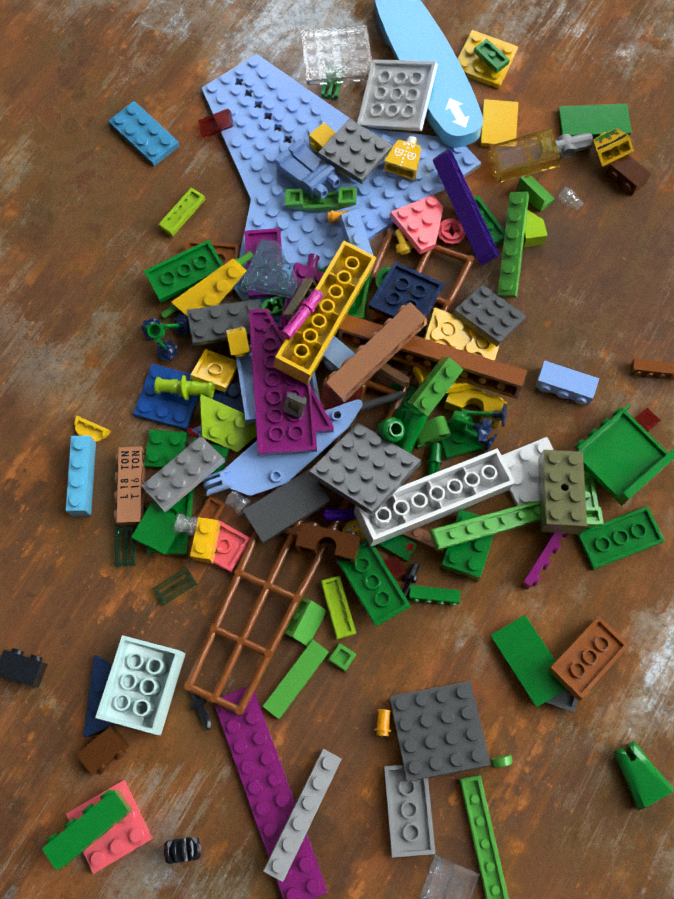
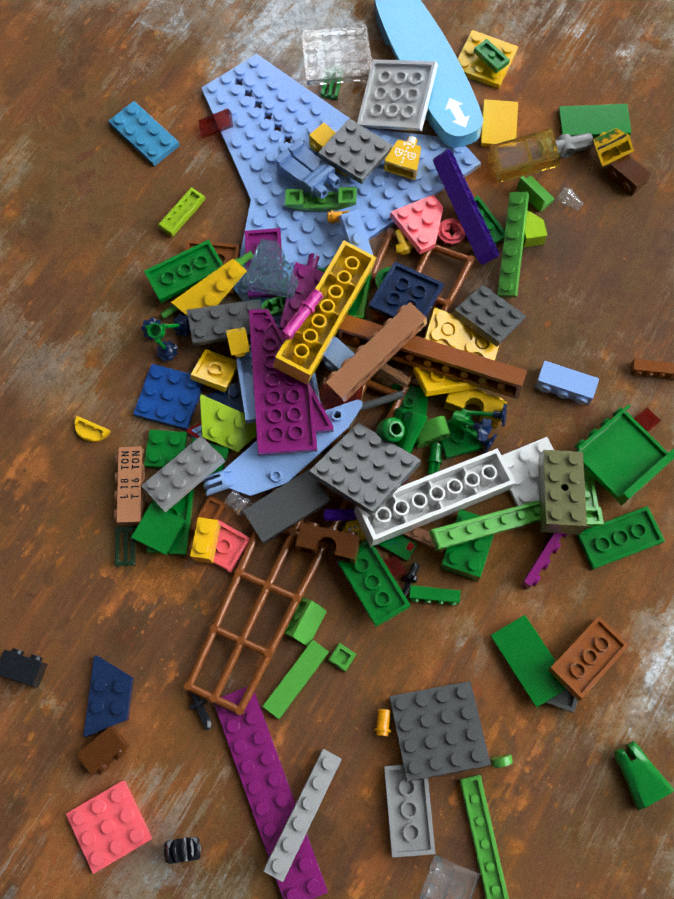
(81, 476): medium azure brick -> none
(87, 829): green brick -> none
(141, 685): light aqua slope -> none
(176, 594): clear green tile -> none
(184, 387): lime piece -> none
(185, 524): clear wheel -> none
(294, 405): dark grey tile -> none
(301, 295): dark tan piece -> none
(338, 607): lime plate -> none
(435, 386): bright green brick -> none

